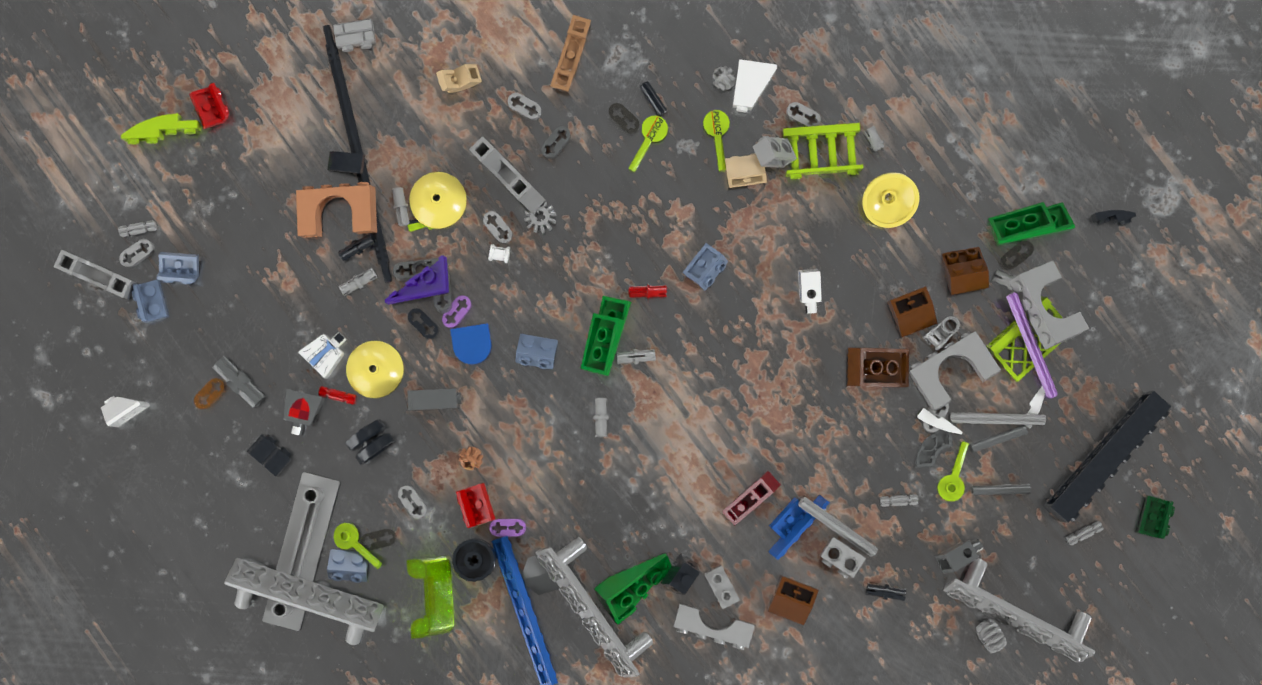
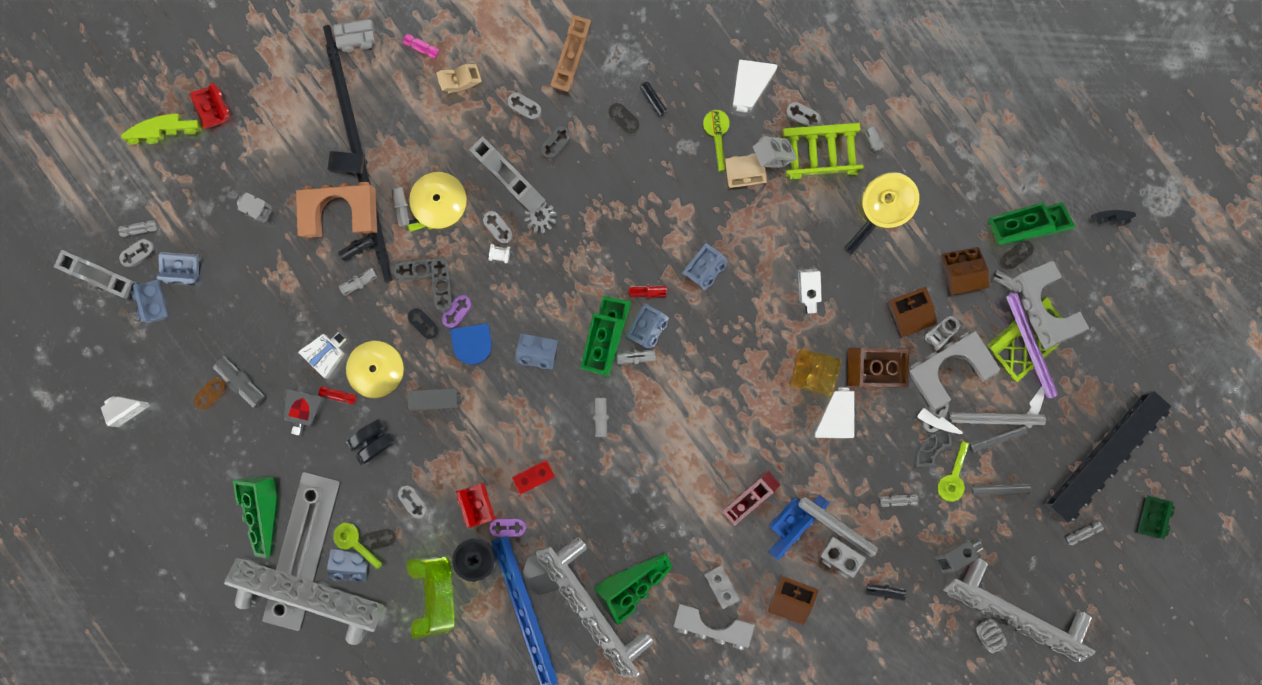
(254, 207): none -> light grey brick
(258, 503): none -> green wedge
(269, 454): black brick -> none
(420, 46): none -> dark pink axle
(428, 283): dark purple wing -> none
(470, 458): nougat gear -> none
(533, 477): none -> red brick
(647, 326): none -> sand blue bracket
(654, 130): lime piece -> none
(681, 575): black torso -> none
(724, 77): light grey gear -> none
(815, 372): none -> clear yellow slope
(838, 416): none -> white slope
(861, 235): none -> black axle

